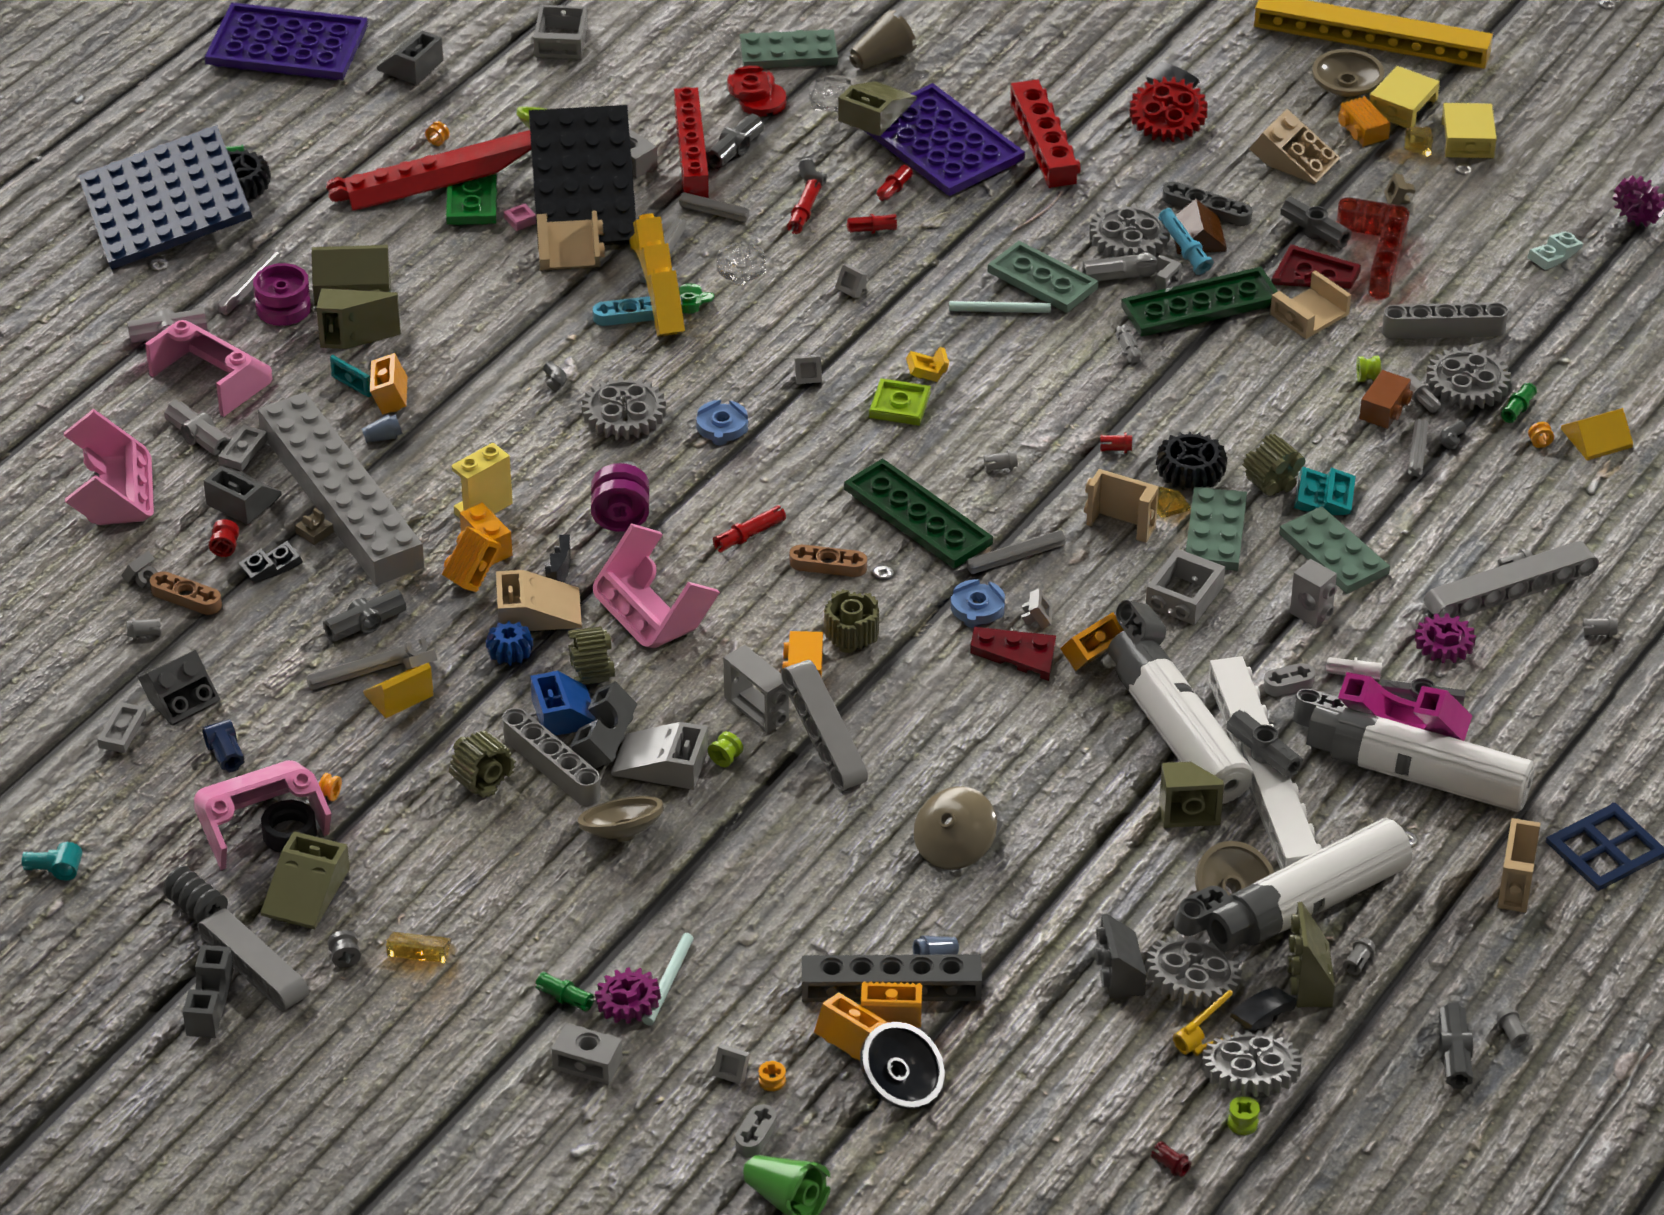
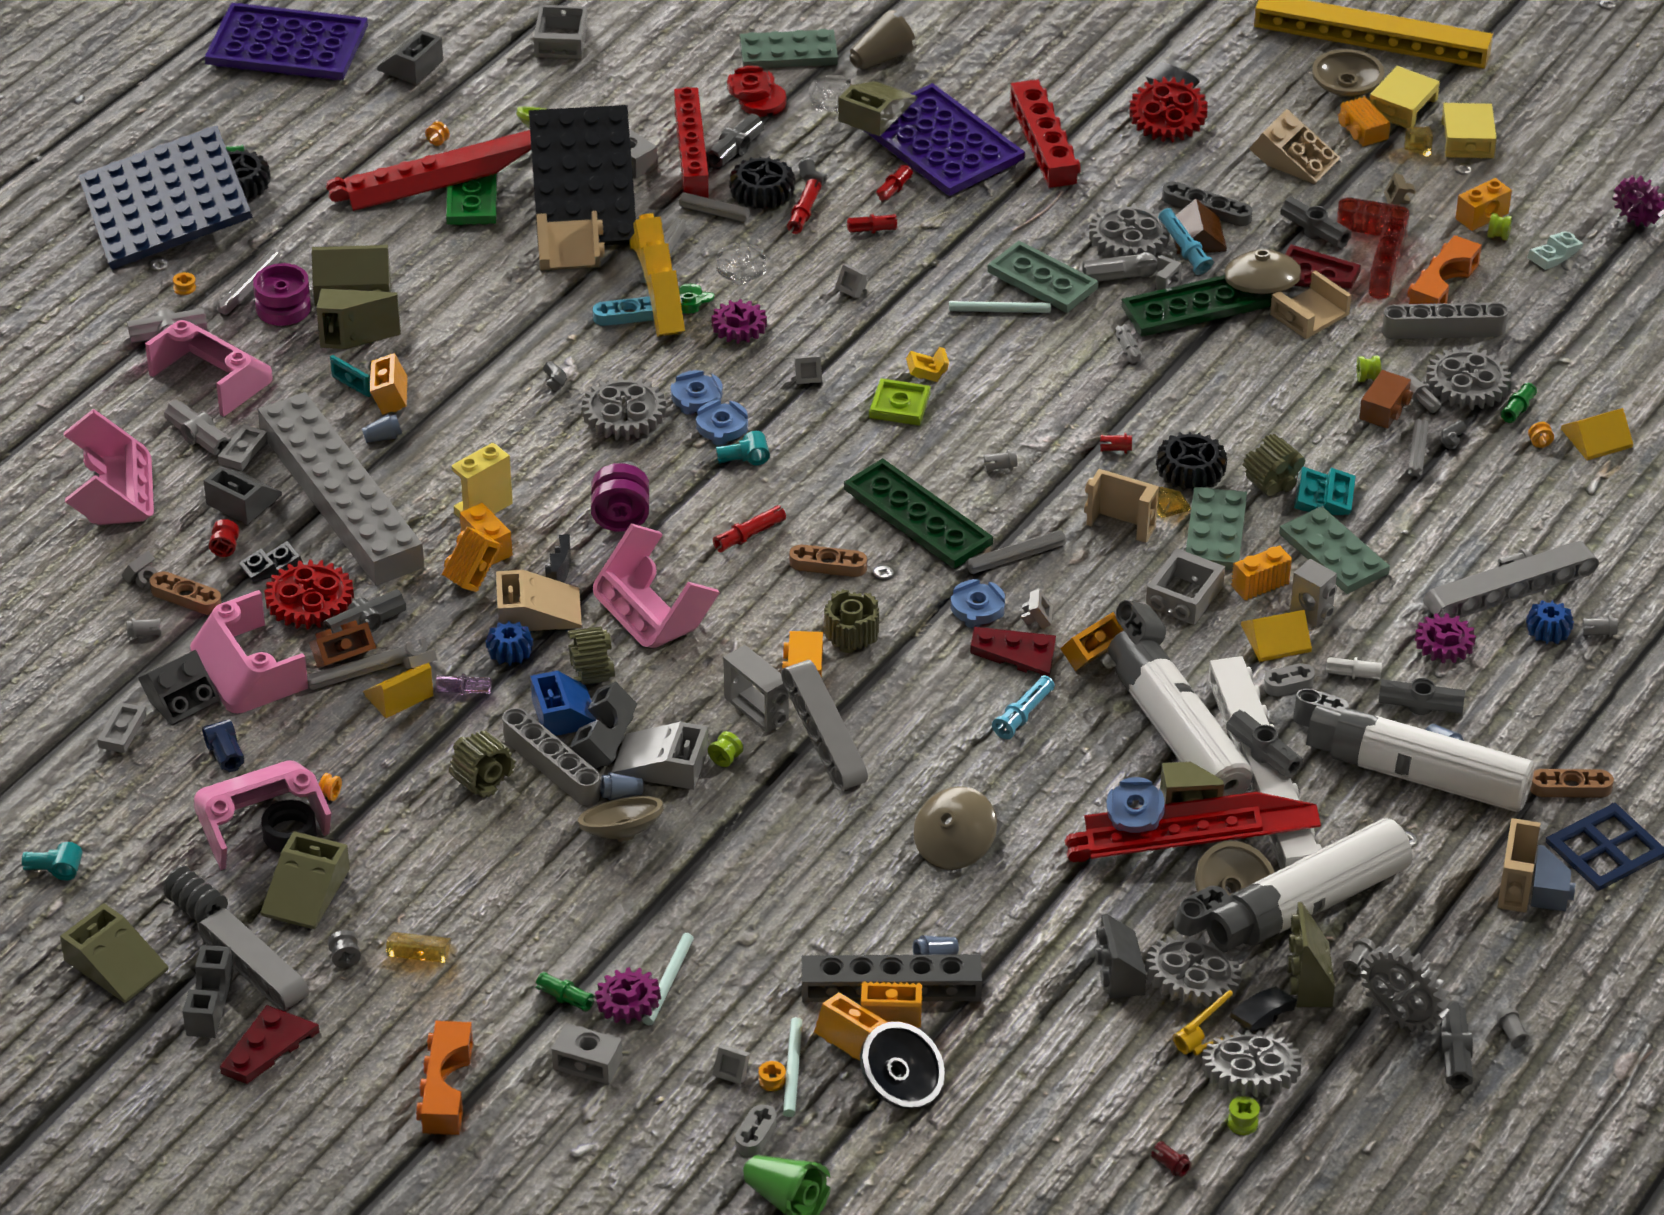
(112, 953): none -> olive slope
(181, 288): none -> light orange bush
(241, 679): none -> bright pink windscreen
(264, 1042): none -> dark red wing
(308, 593): none -> red gear
(314, 527): dark tan tile -> none
(343, 644): none -> dark orange brick
(442, 1104): none -> orange arch
(463, 684): none -> clear purple axle
(520, 217): bright pink tile -> none
(620, 786): none -> sand blue cone
(682, 390): none -> medium blue plate
(739, 321): none -> magenta gear
(751, 448): none -> teal pin
(762, 182): none -> black gear
(792, 1067): none -> light aqua bar
(1017, 713): none -> medium azure pin
(1139, 819): none -> medium blue plate
(1194, 824): none -> red hinge
(1261, 572): none -> light orange brick
(1262, 272): none -> dark tan dish
(1278, 635): none -> yellow slope
(1393, 971): none -> light grey gear
(1433, 711): dark pink arch -> none
(1455, 259): none -> orange arch
(1478, 204): none -> light orange brick
(1499, 226): none -> lime wheel
(1549, 622): none -> blue gear
(1551, 882): none -> sand blue slope
(1591, 776): none -> medium nougat beam

